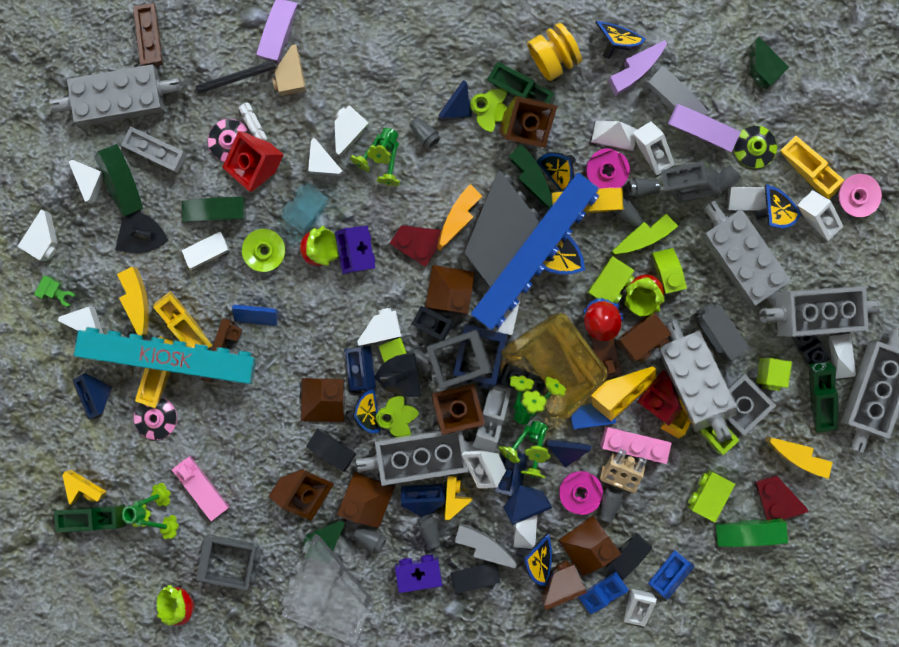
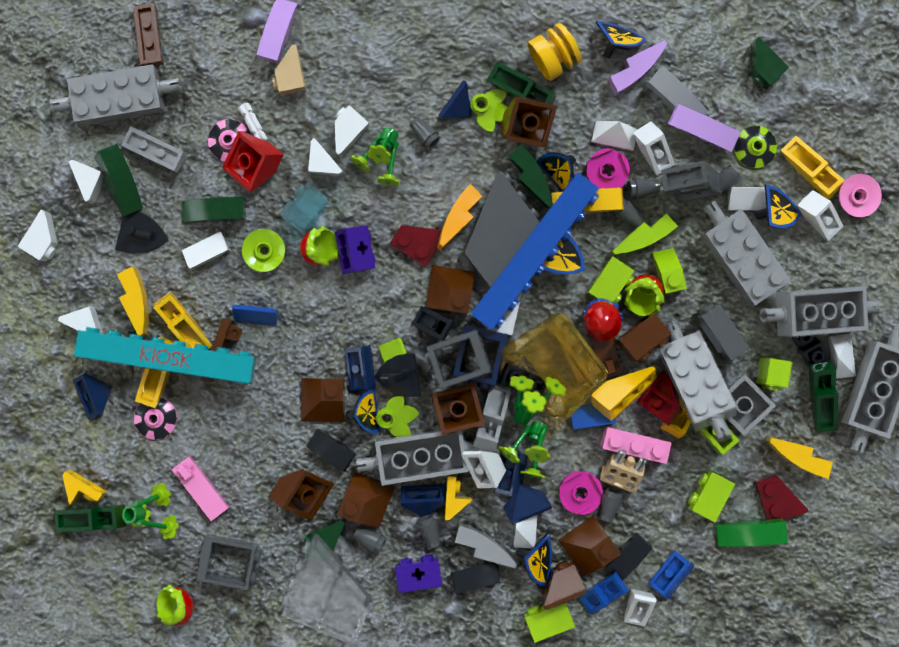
(52, 288): bright green piece -> none
(268, 66): black bar -> none
(381, 328): white slope -> none
(548, 622): none -> lime brick
(568, 451): dark blue slope -> none

